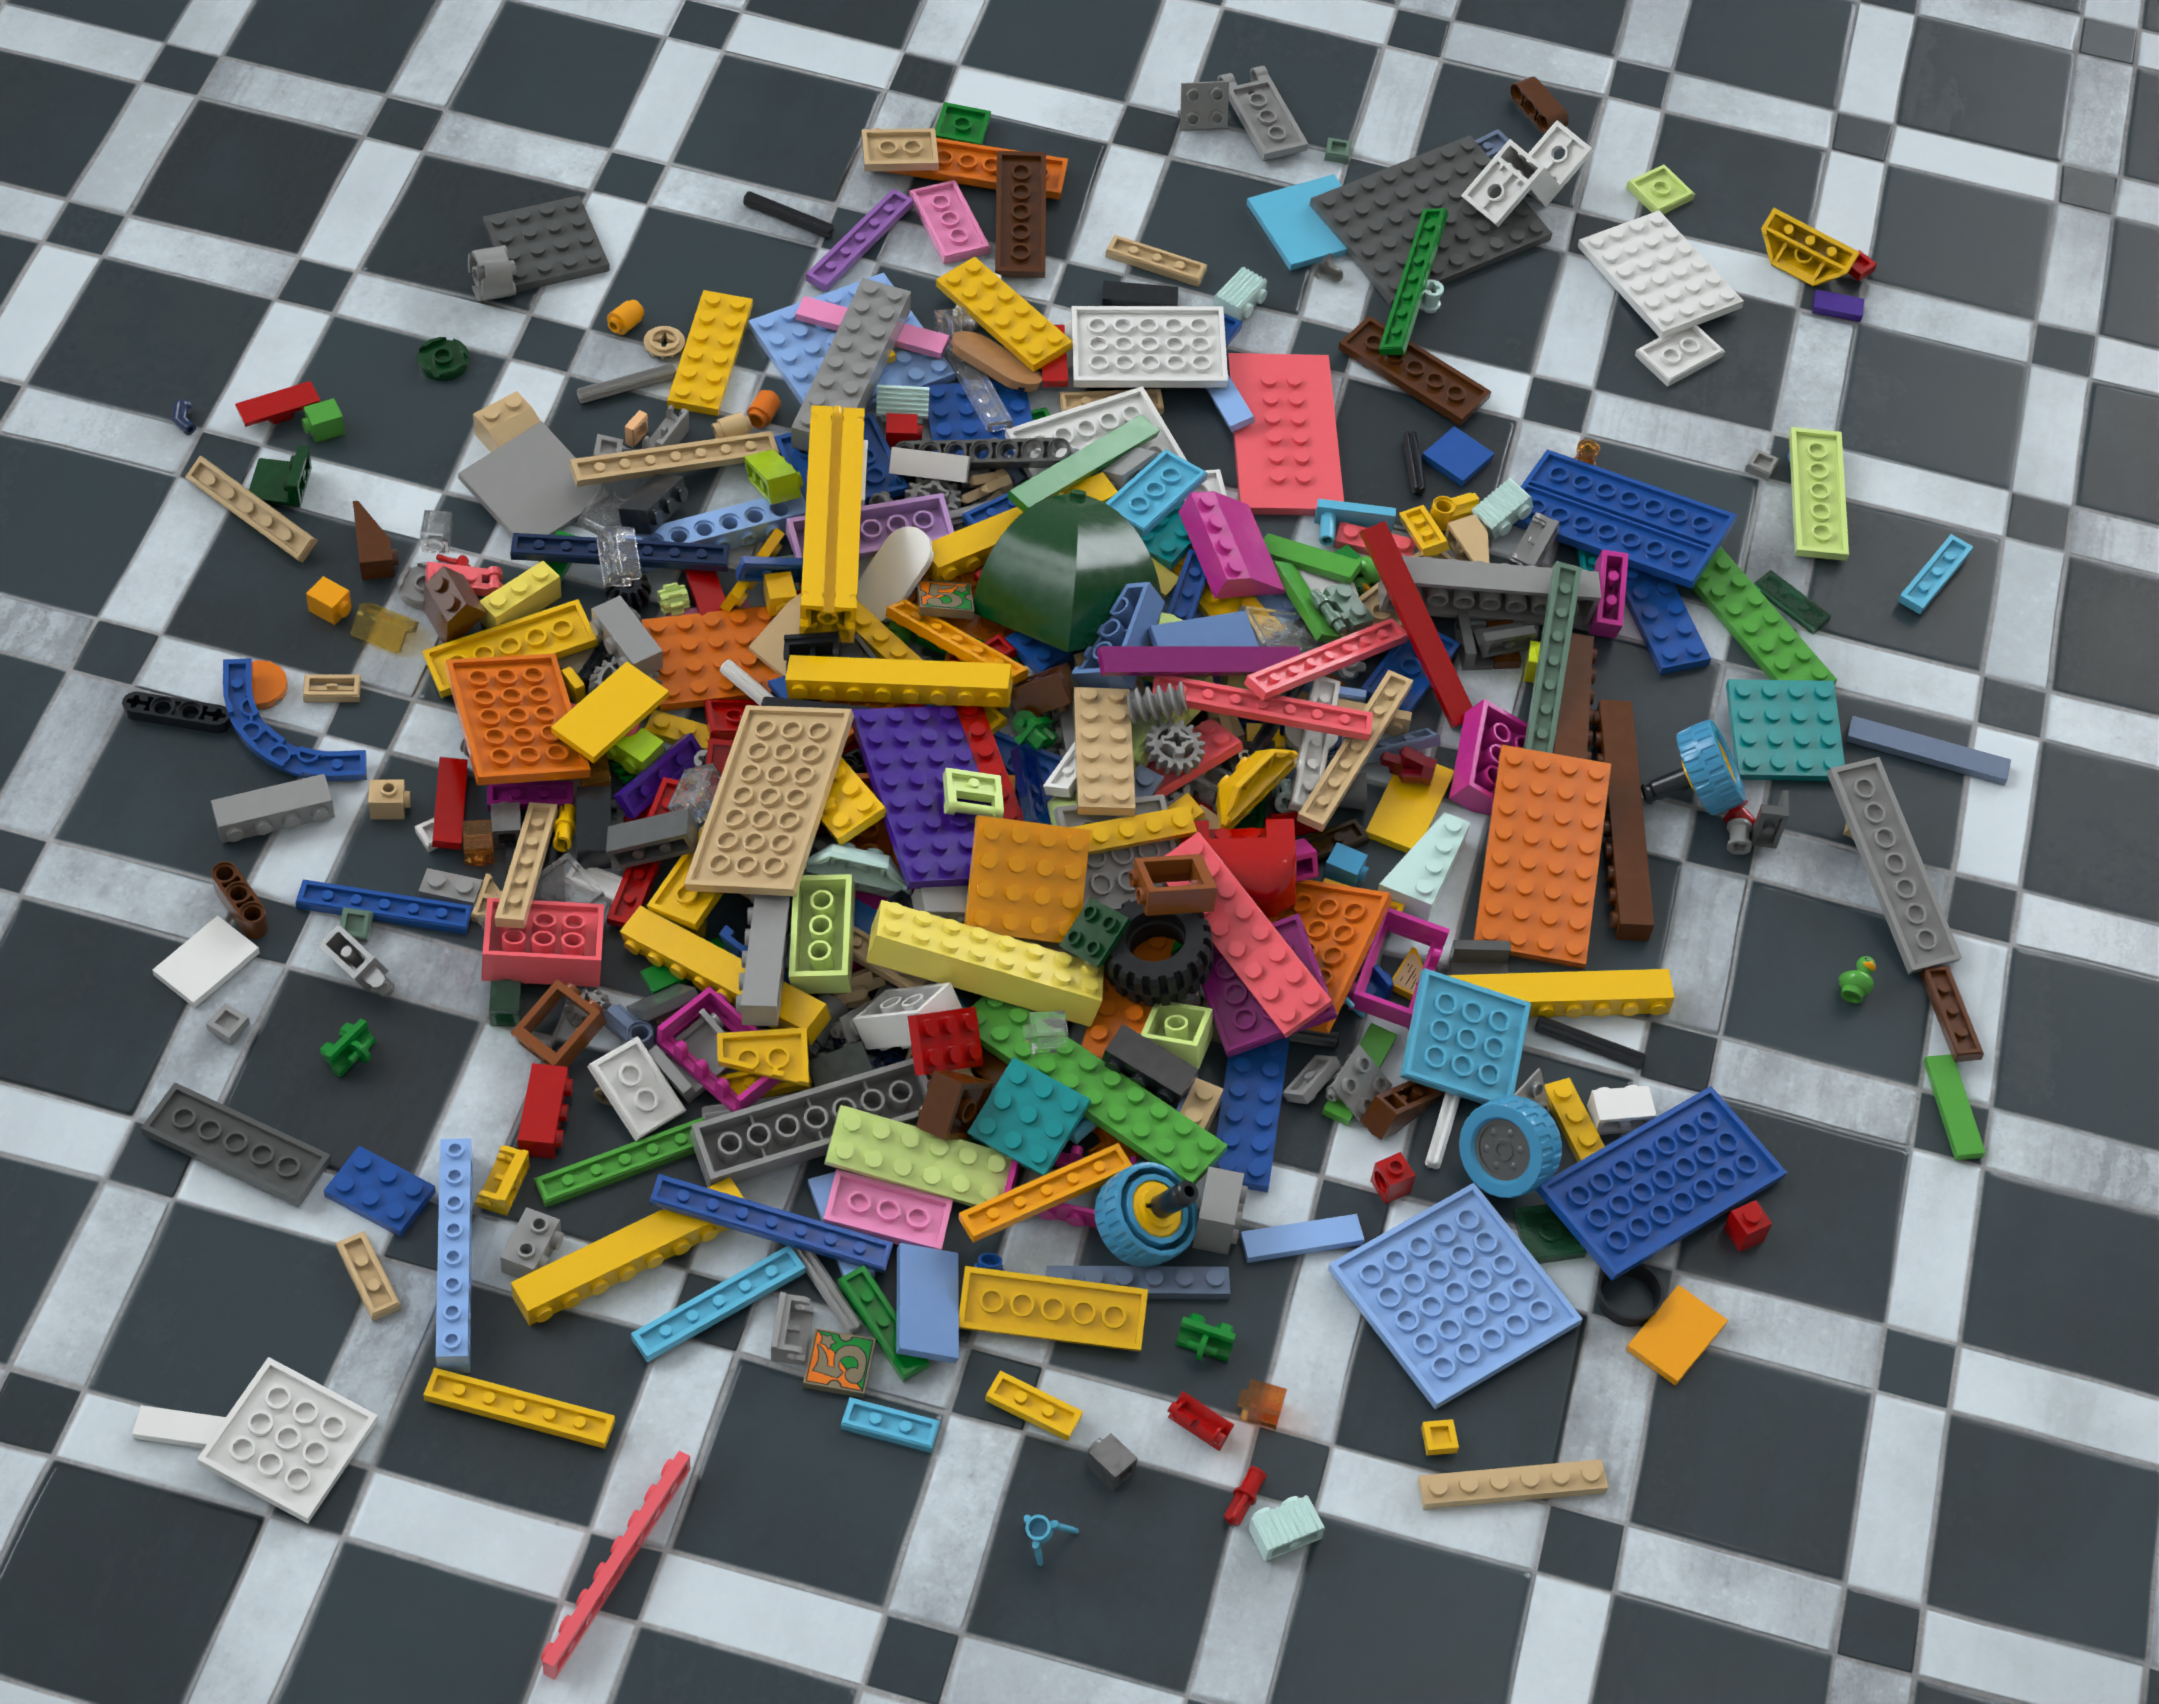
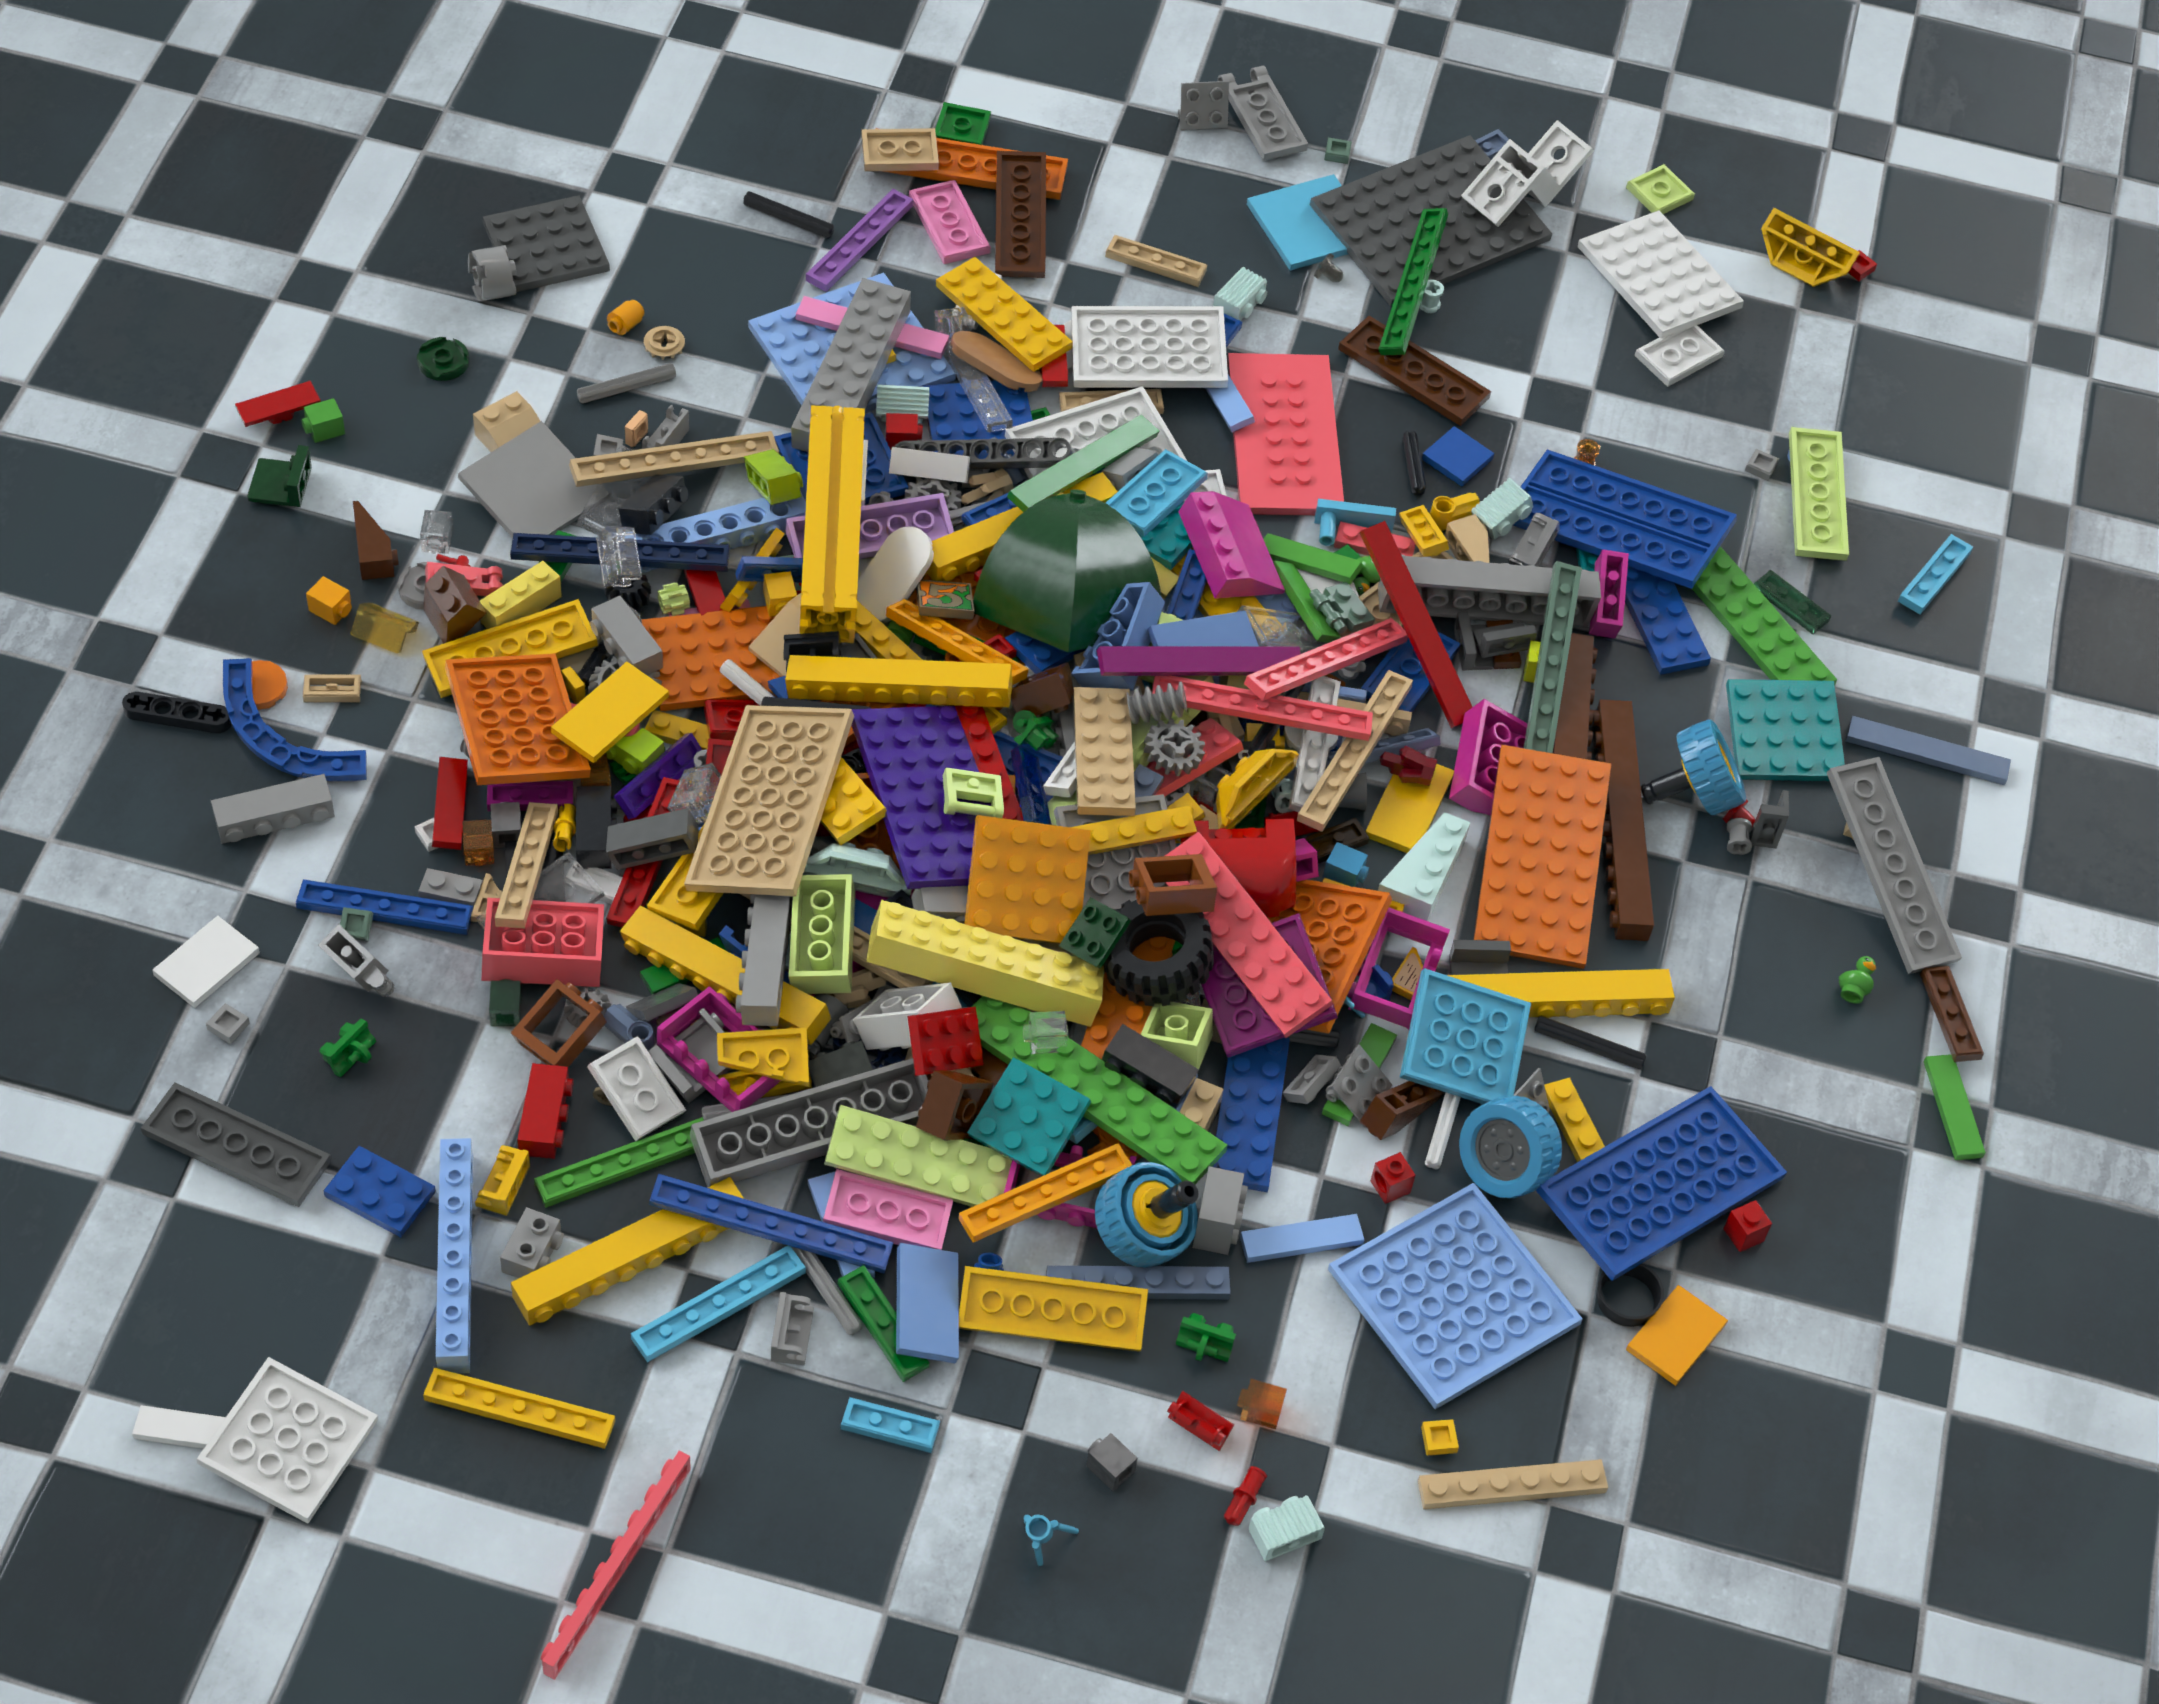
(179, 416): dark blue arm -> none
(232, 886): reddish brown beam -> none
(251, 509): tan tile -> none
(368, 1276): tan tile -> none
(388, 799): tan brick -> none
(710, 353): yellow plate -> none
(731, 426): tan brick -> none
(763, 408): orange brick -> none
(839, 1363): tile -> none
(1034, 1406): yellow plate -> none
(1138, 294): black tile -> none
(1538, 103): reddish brown beam -> none
(1546, 1235): clear green tile -> none
(1620, 1108): white brick -> none
(1838, 305): dark purple tile -> none

